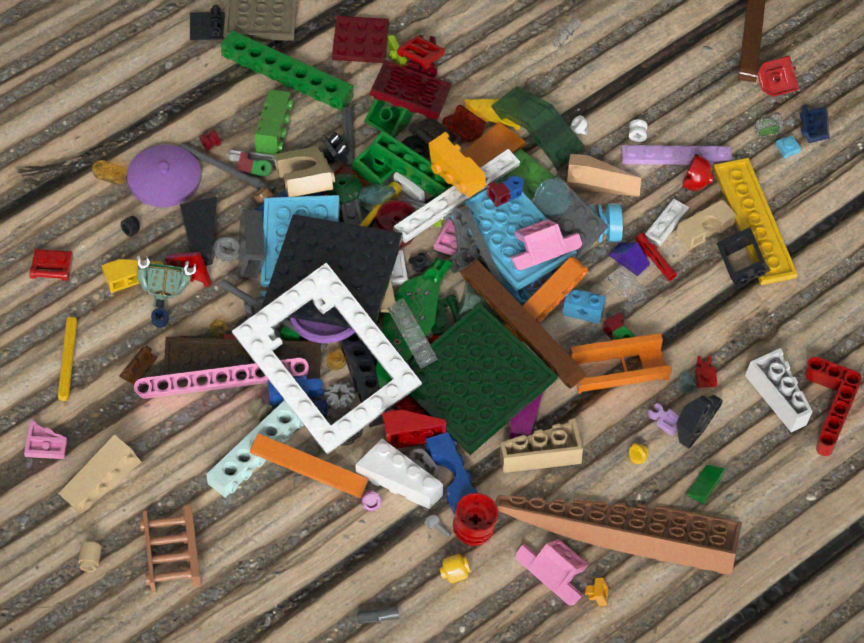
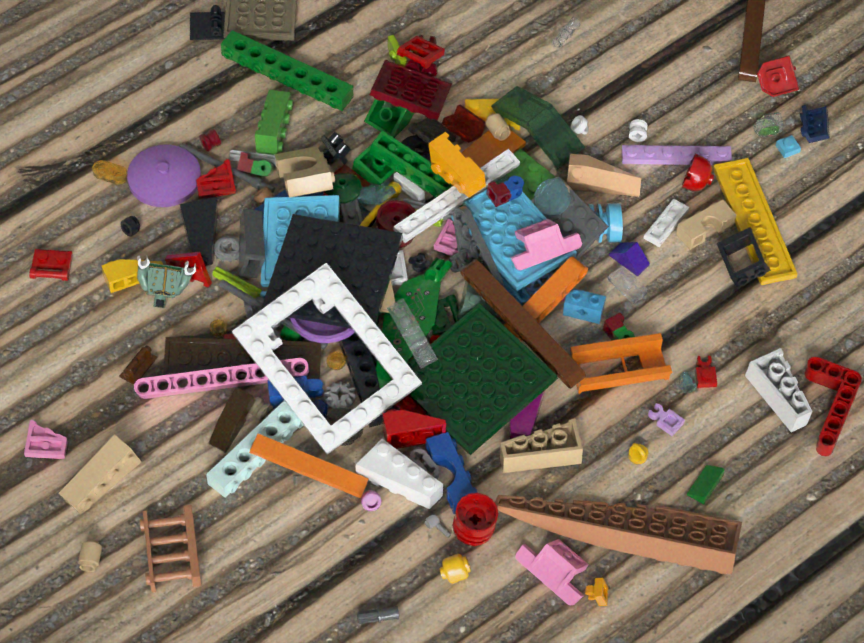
(67, 359): yellow axle -> none
(160, 312): dark blue bush -> none
(216, 182): none -> red wing
(231, 419): none -> dark brown slope
(241, 284): none -> lime axle
(348, 133): dark grey axle -> none
(360, 39): dark red plate -> none
(497, 126): none -> tan brick
(668, 271): red pin -> none
(696, 418): black connector -> none

